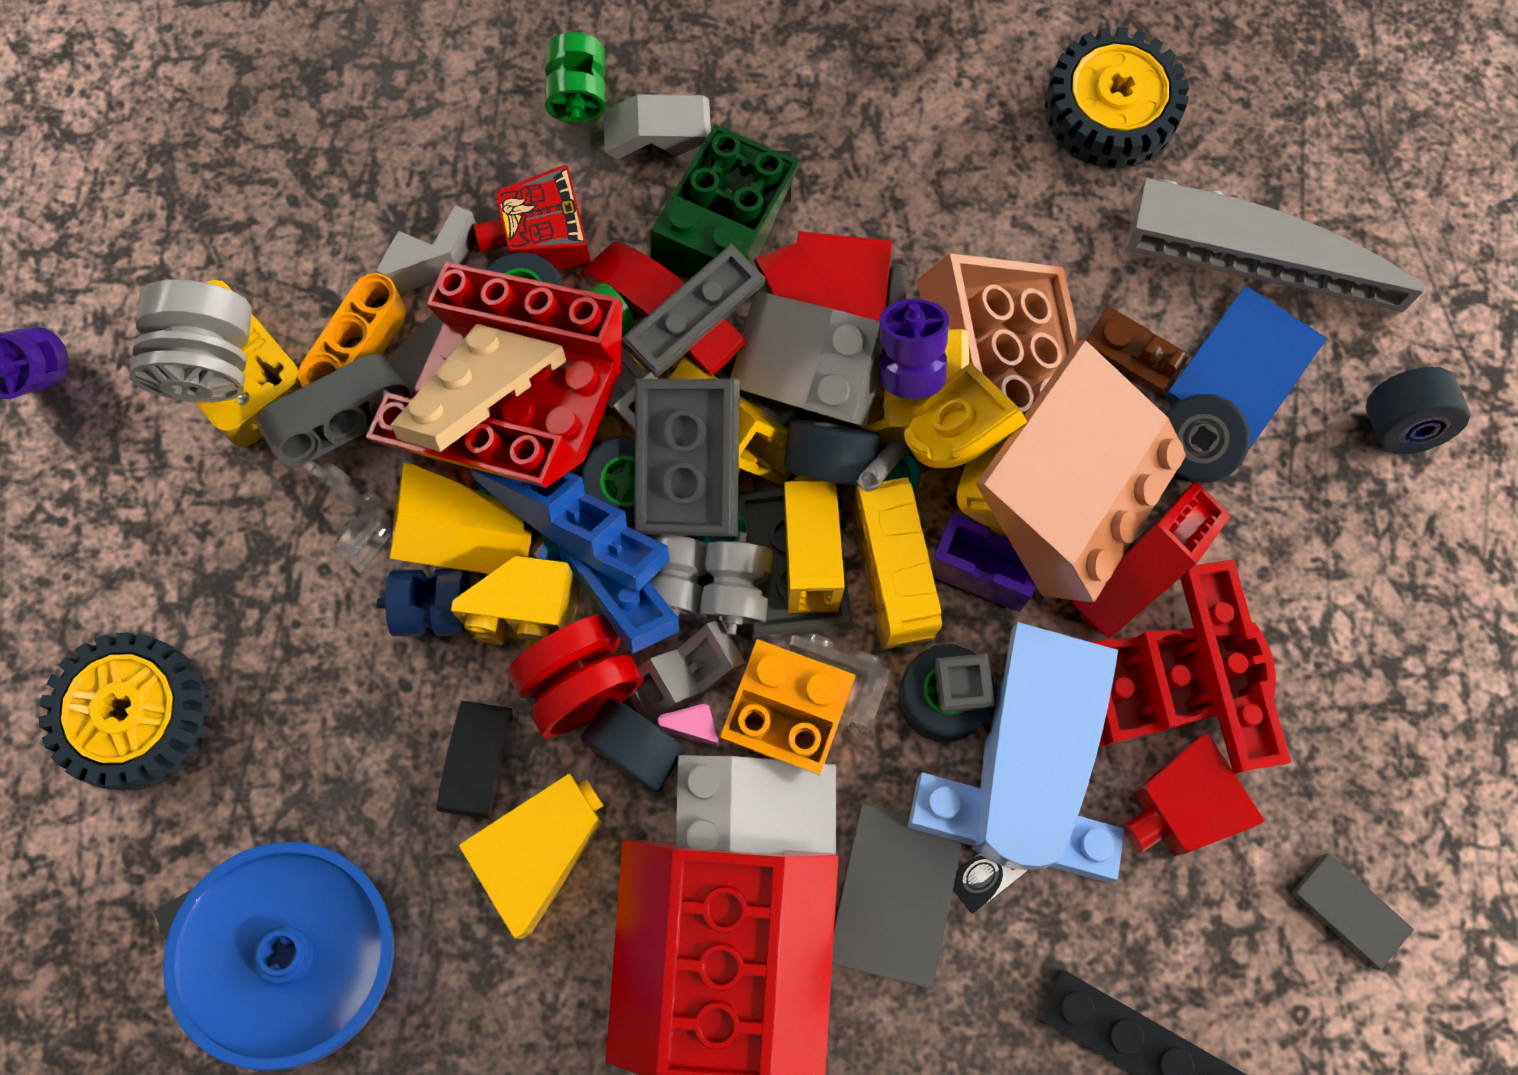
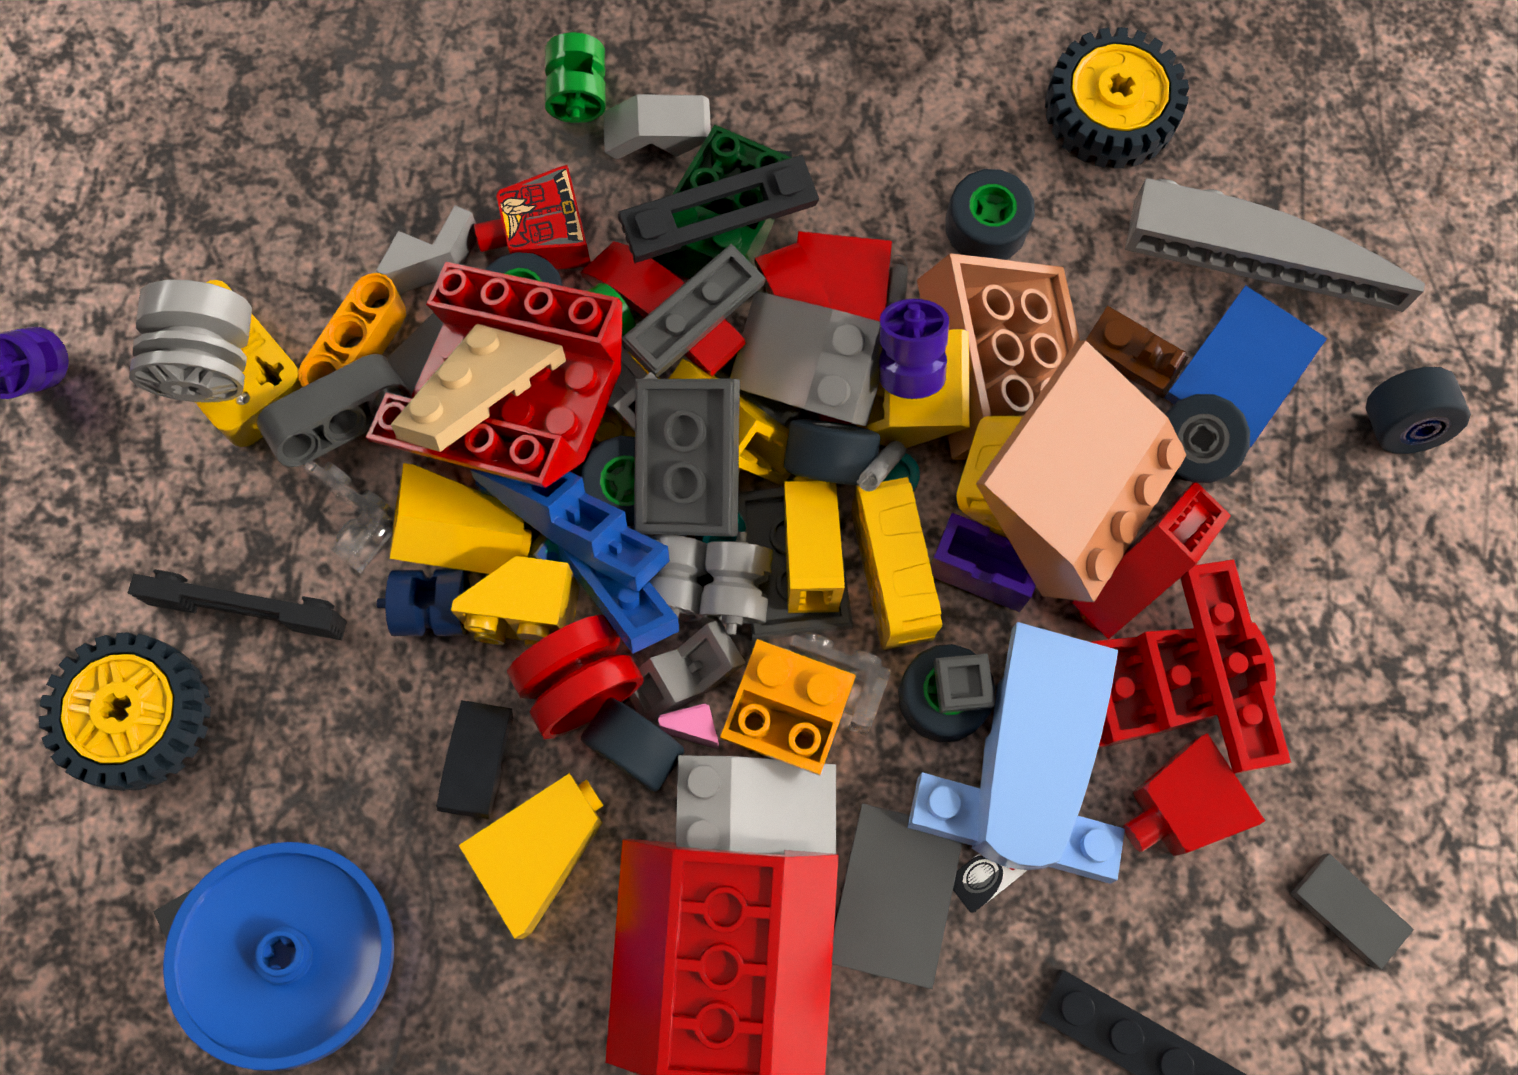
(171, 592): none -> black container
(652, 228): none -> black container
(961, 420): yellow tile -> none
(989, 214): none -> black wheel

